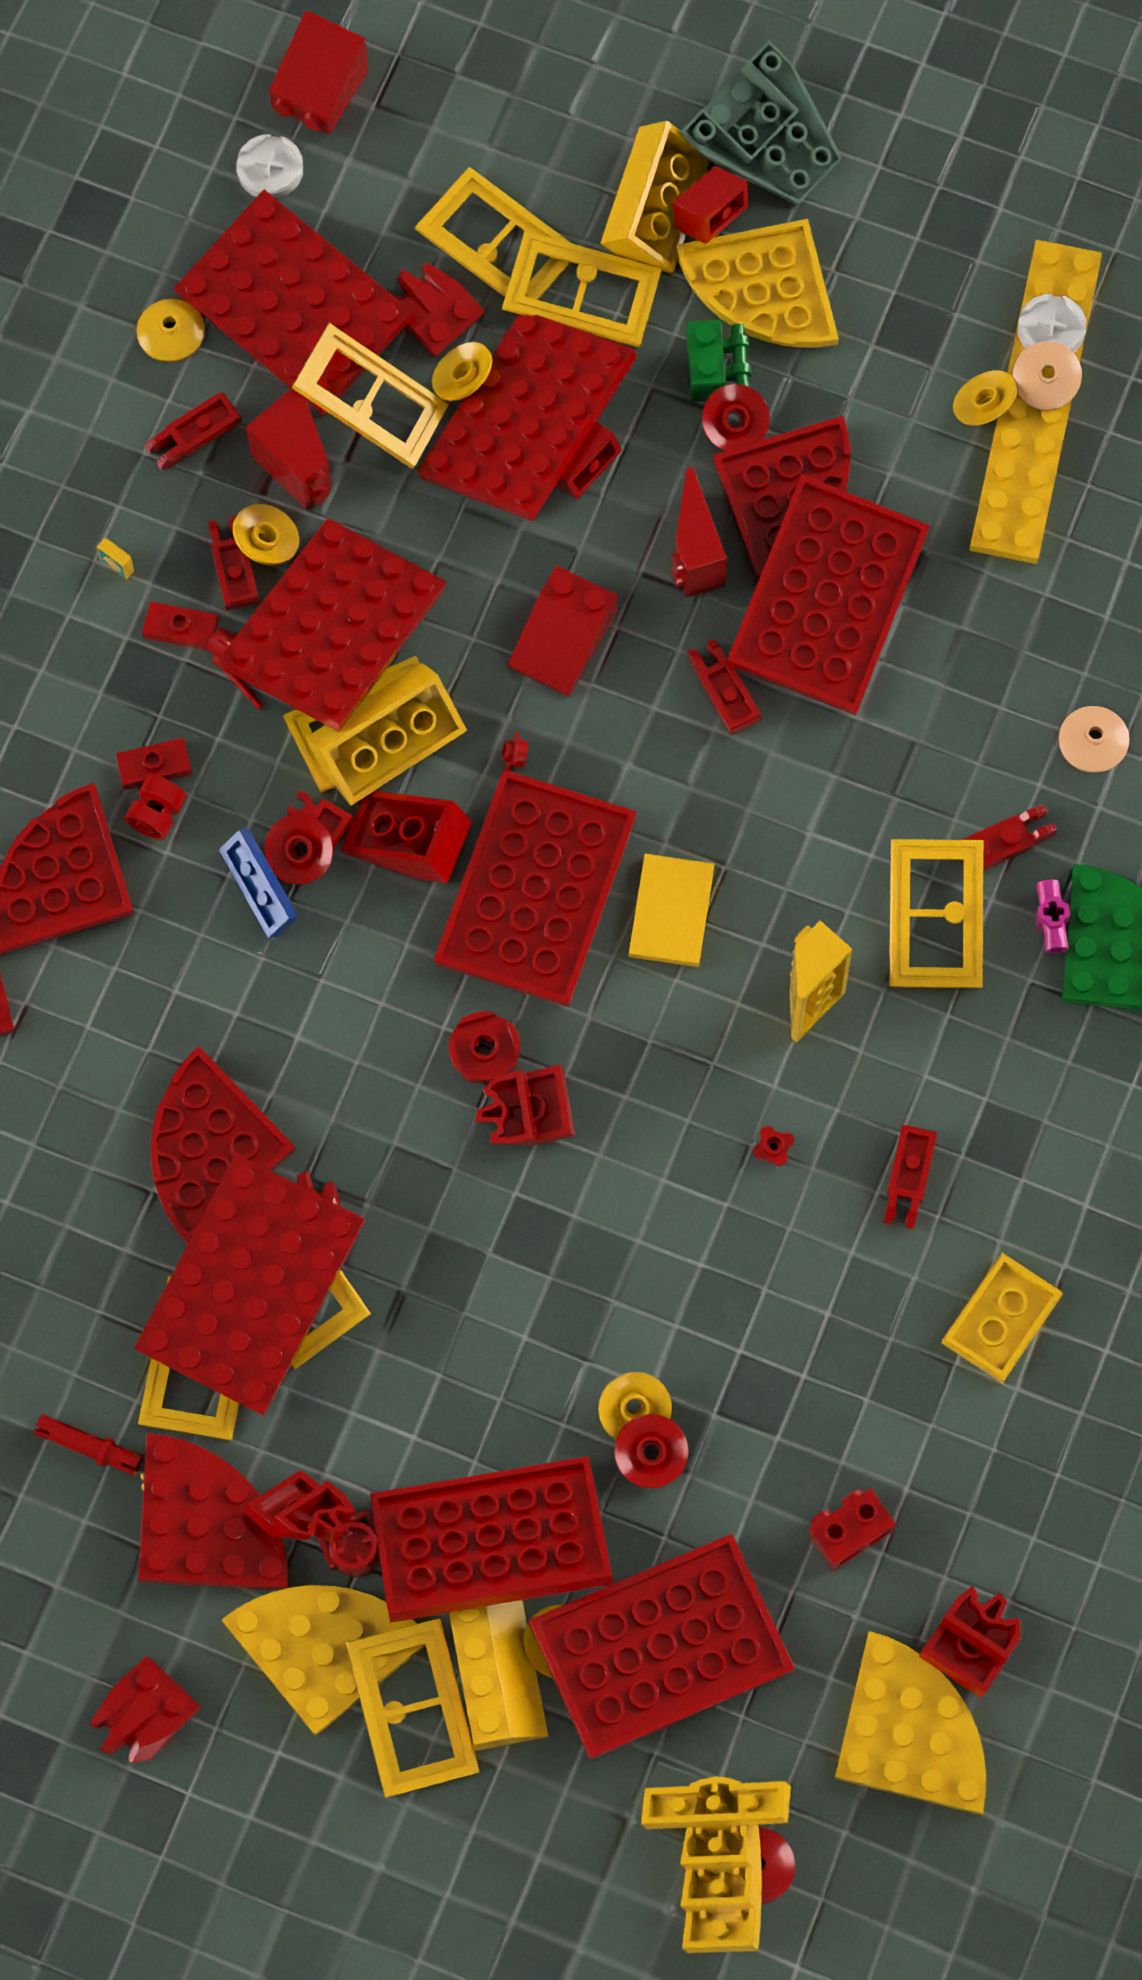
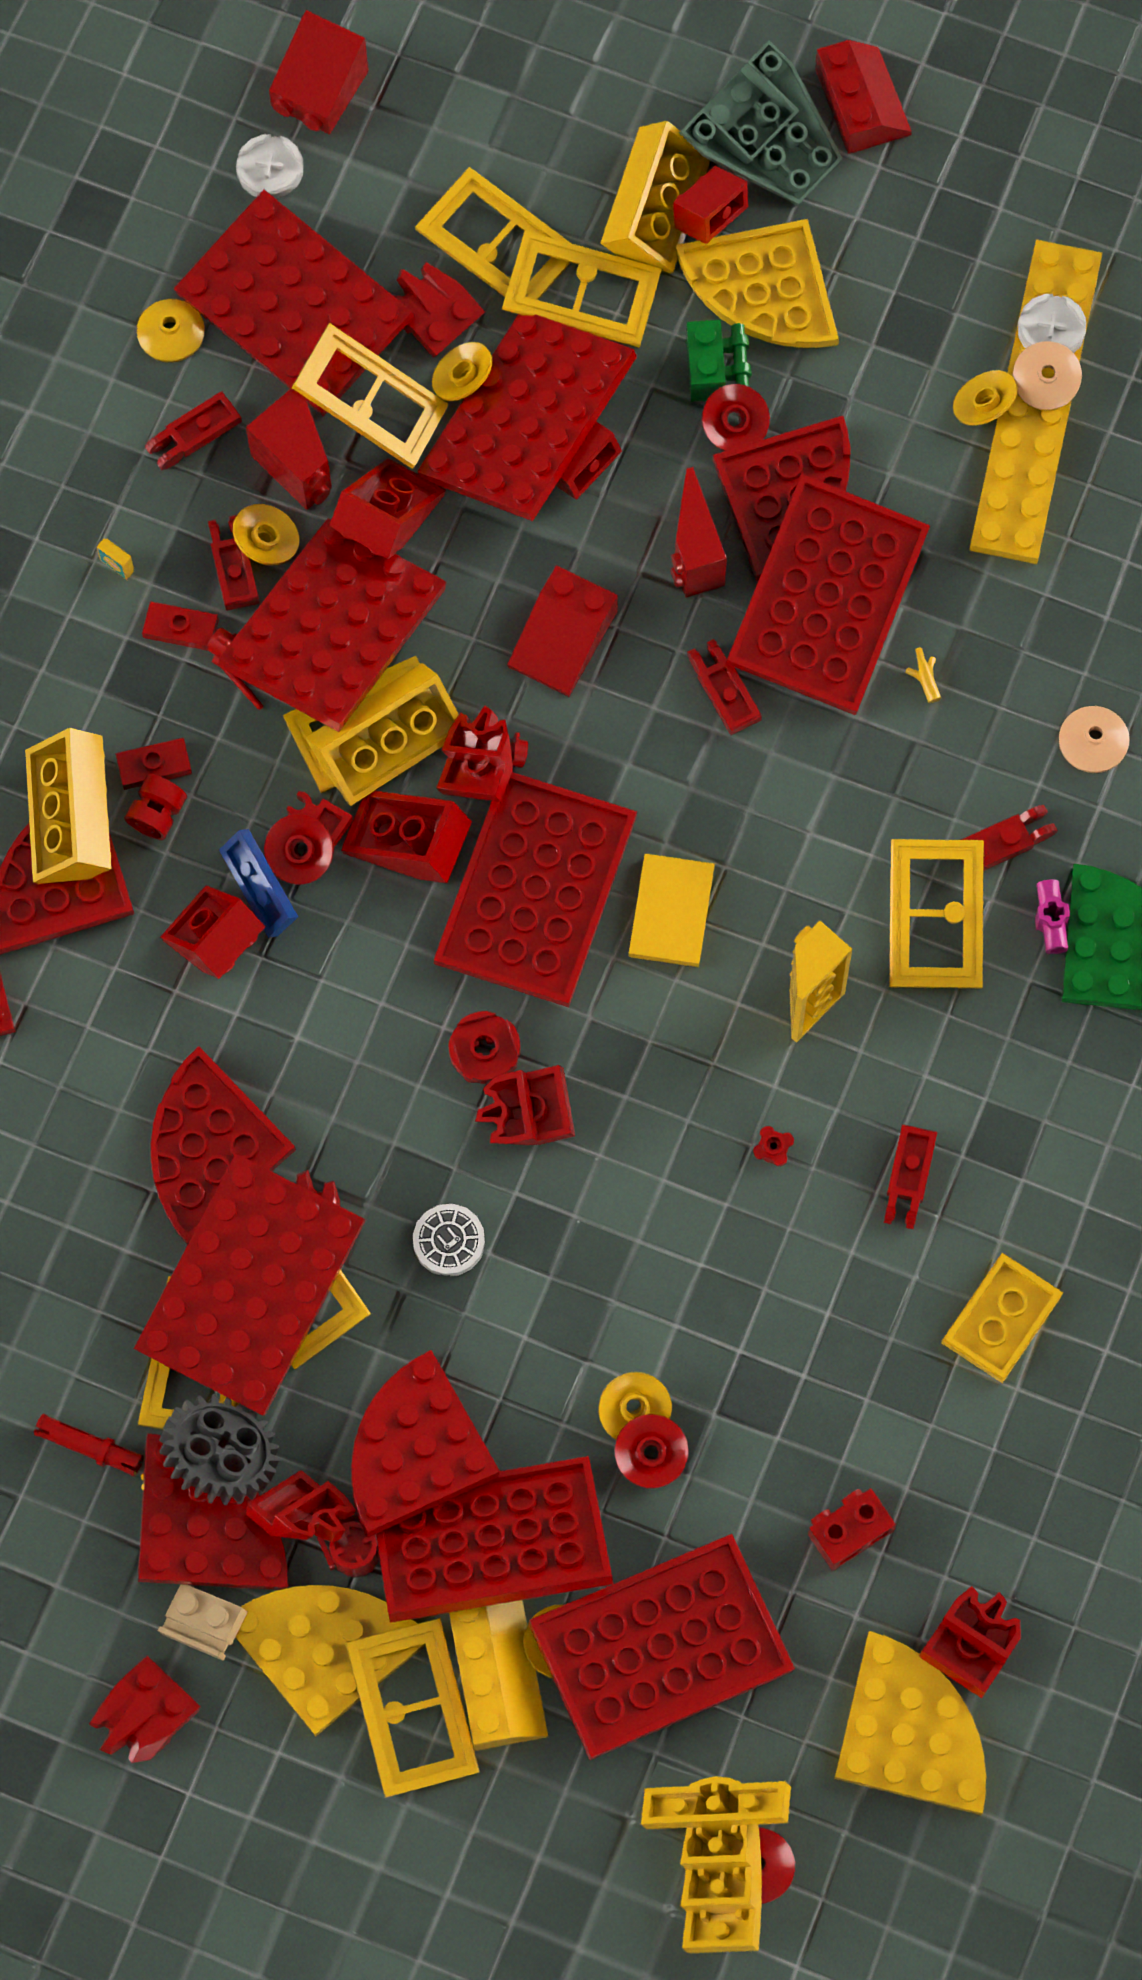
(68, 807): none -> yellow slope
(202, 1621): none -> tan plate
(213, 931): none -> red slope
(224, 1454): none -> dark grey gear
(385, 507): none -> red slope
(415, 1448): none -> red plate
(448, 1240): none -> tile
(477, 758): none -> red plate
(860, 95): none -> red slope
(925, 676): none -> yellow bar

